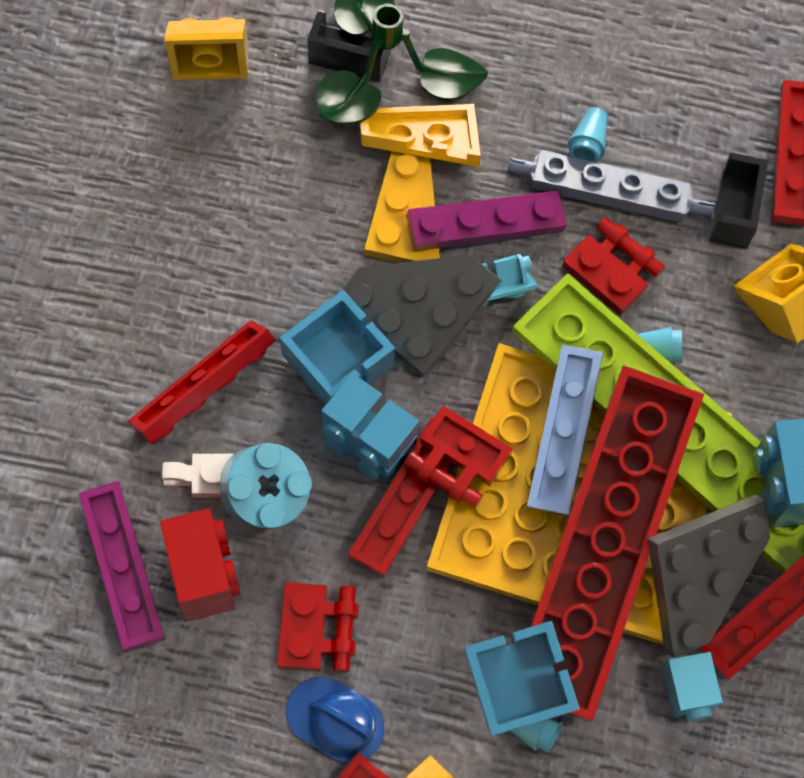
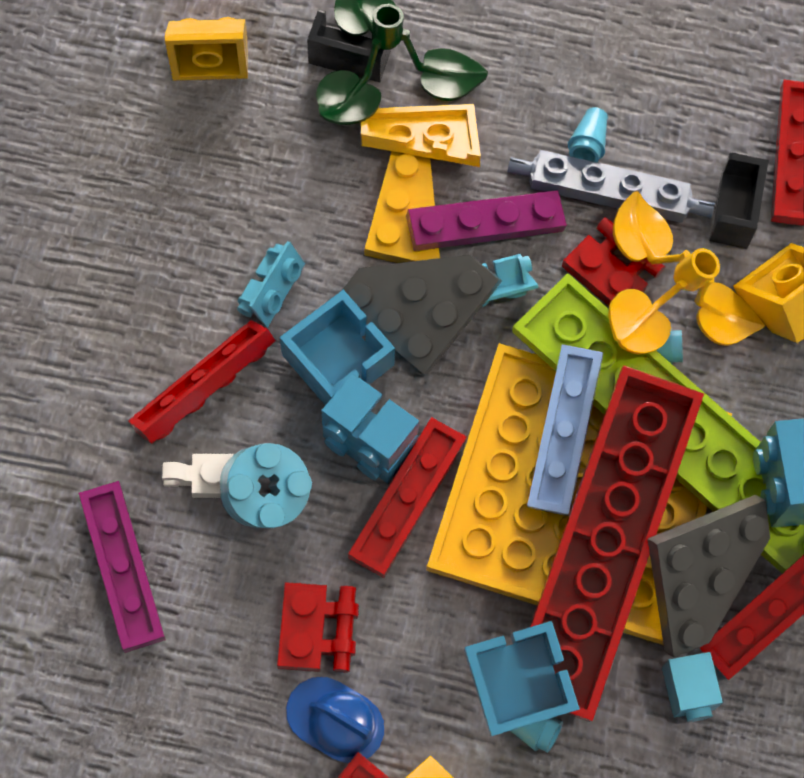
(196, 560): red brick -> none
(280, 269): none -> medium azure hinge
(465, 446): red plate -> none
(636, 321): none -> yellow plant

